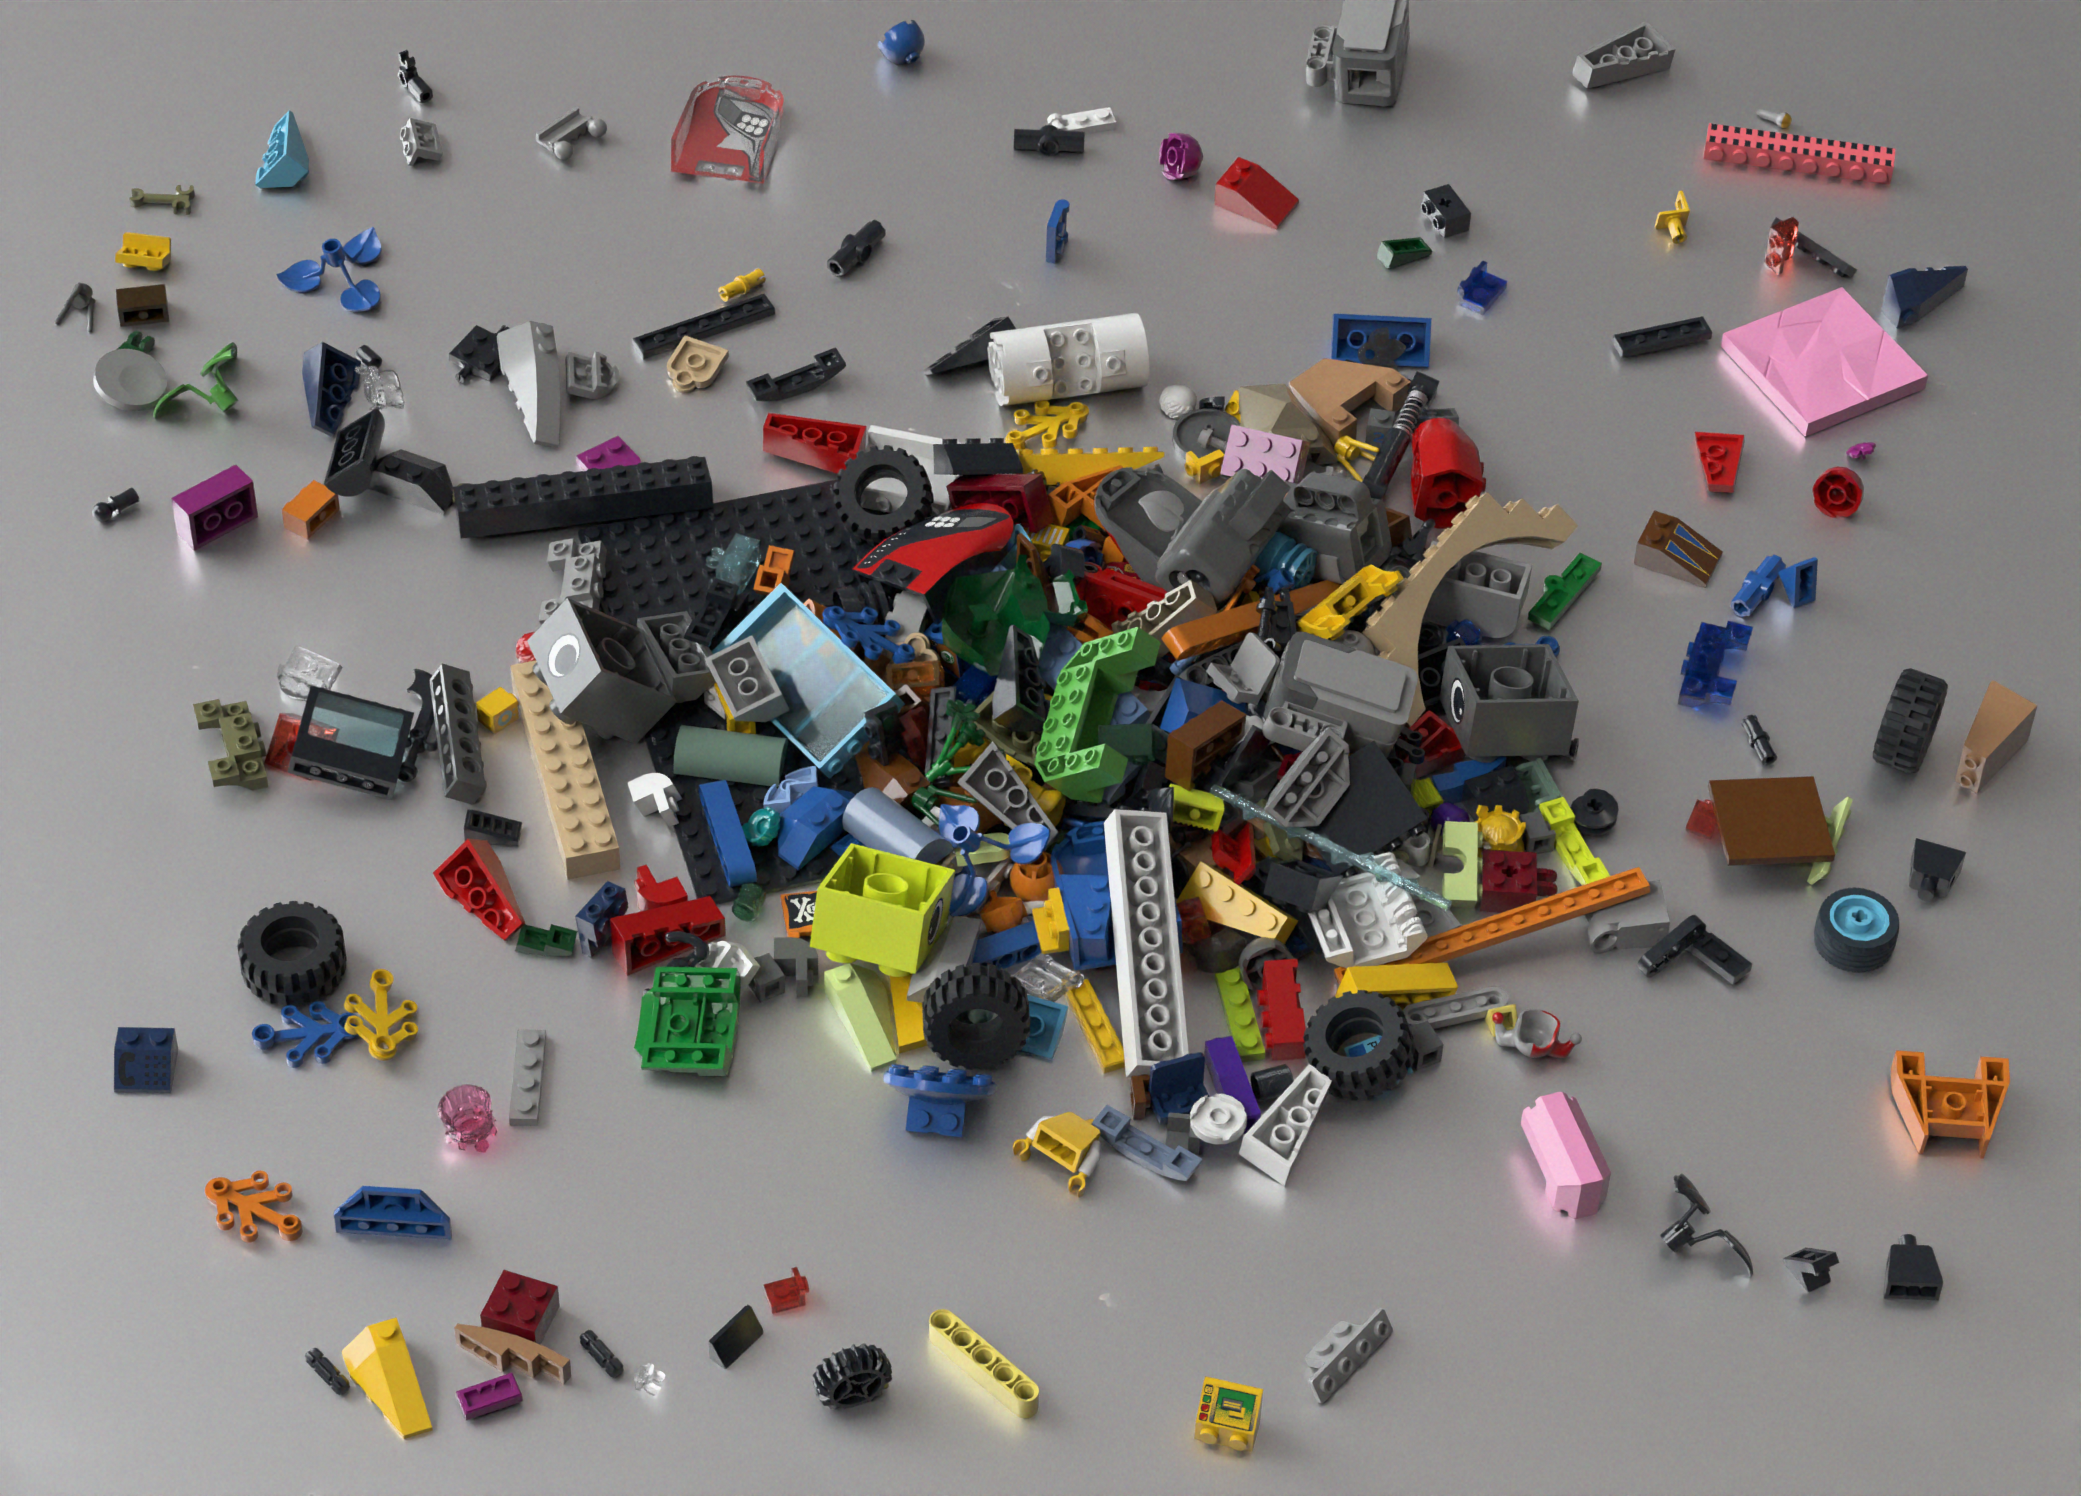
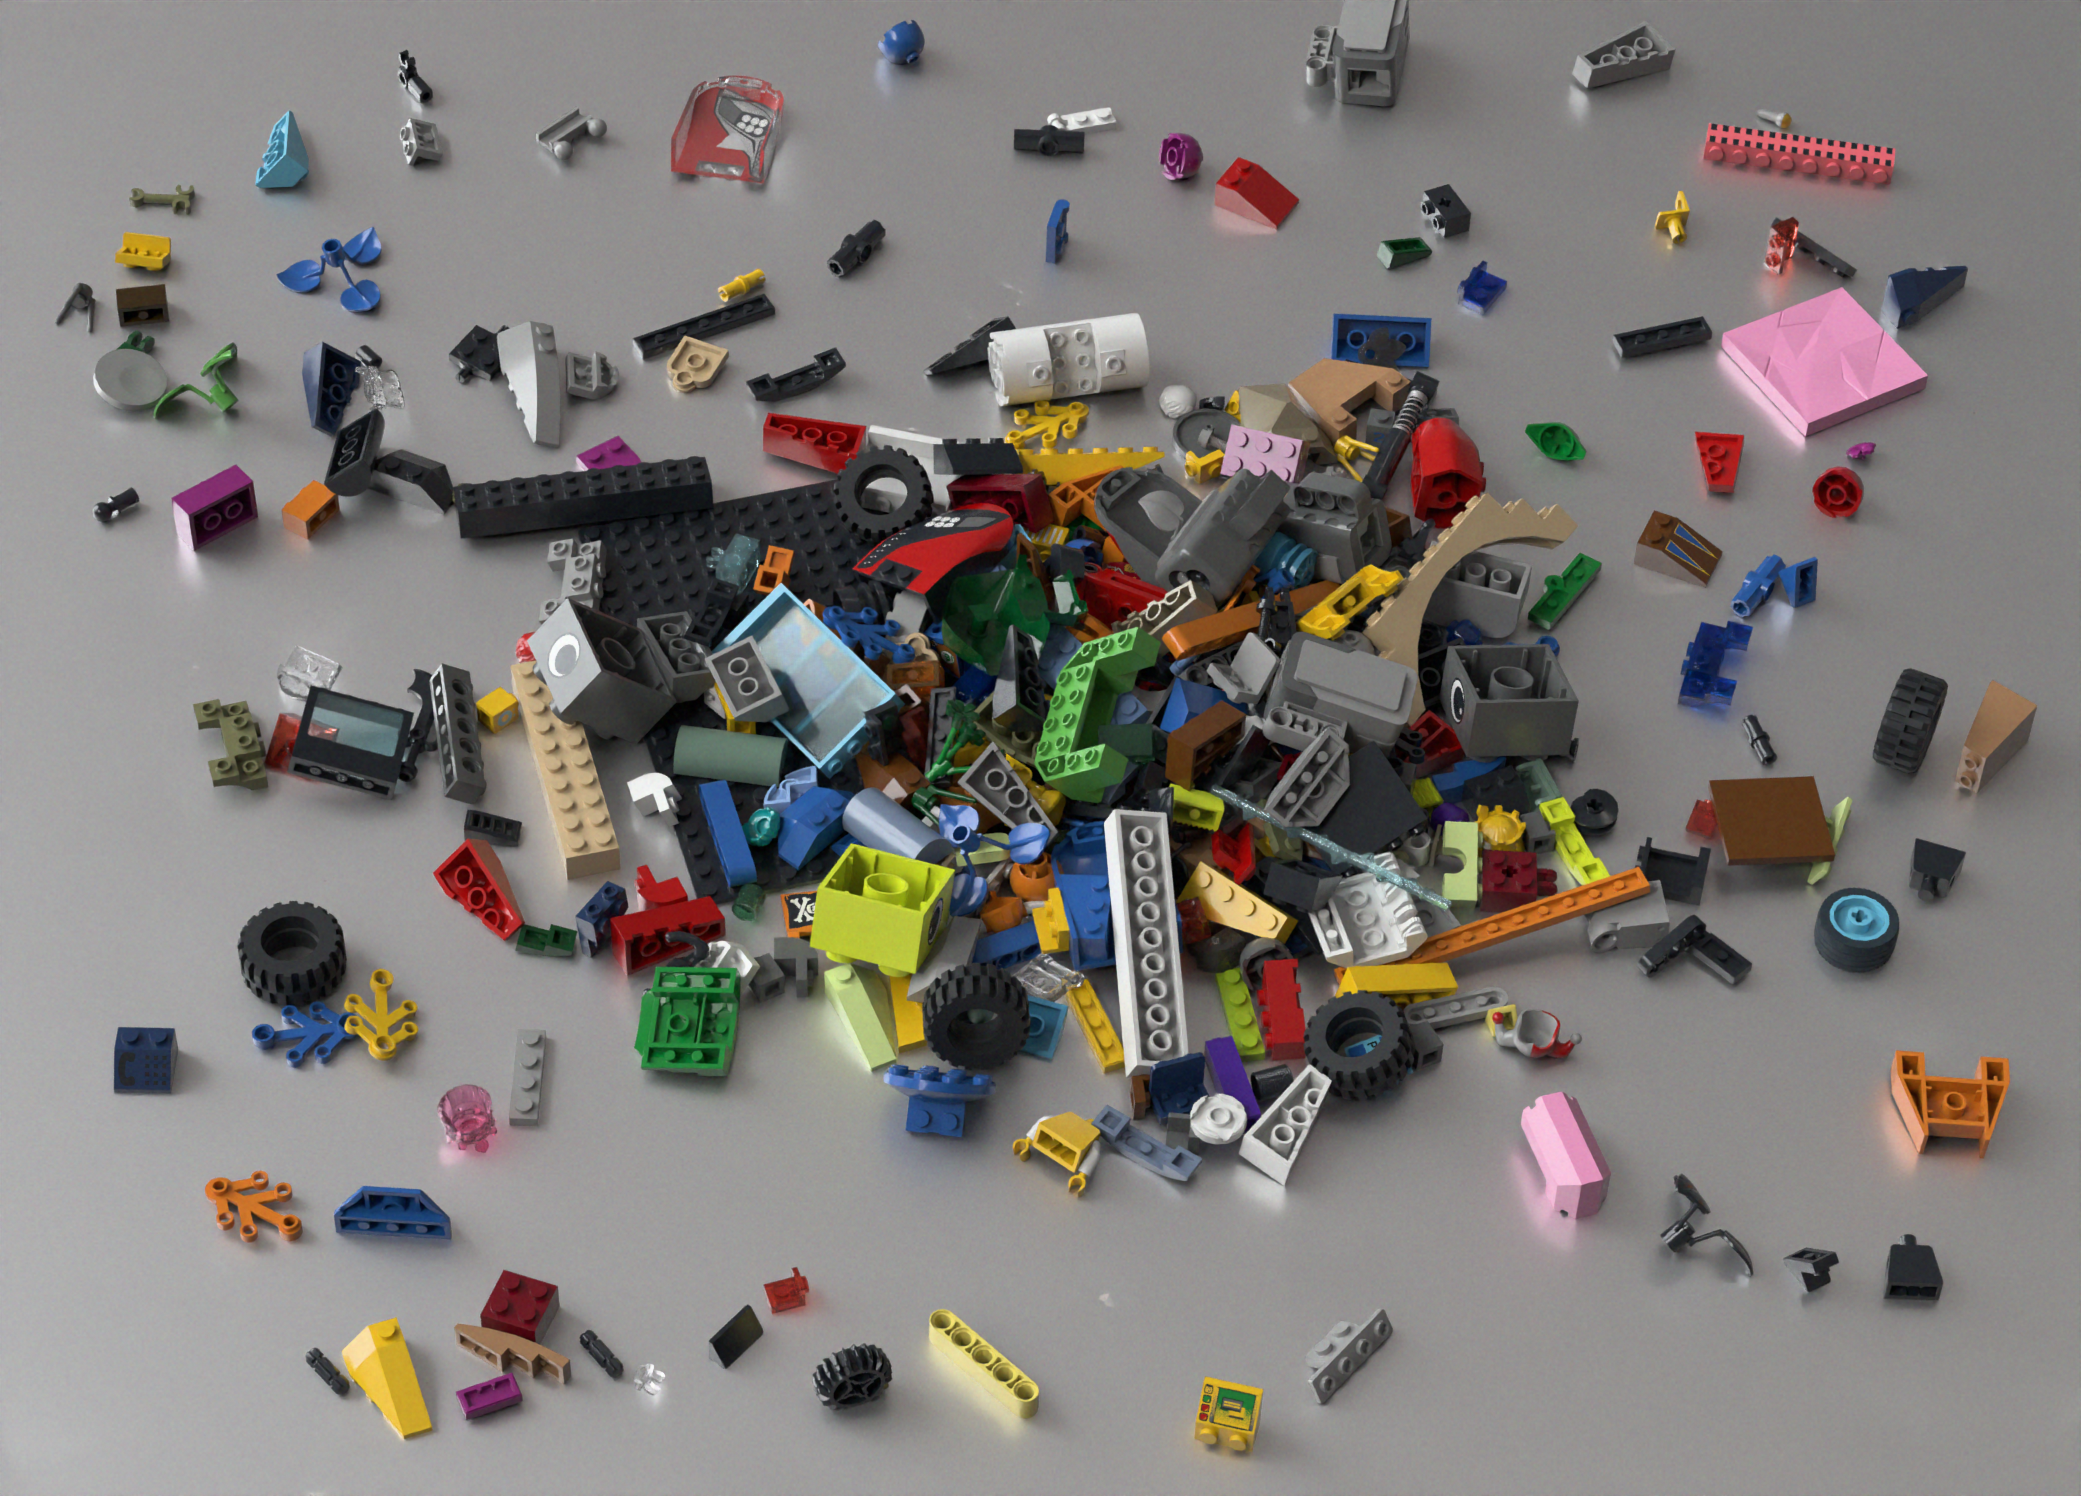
(1556, 440): none -> green hat
(1679, 874): none -> black panel

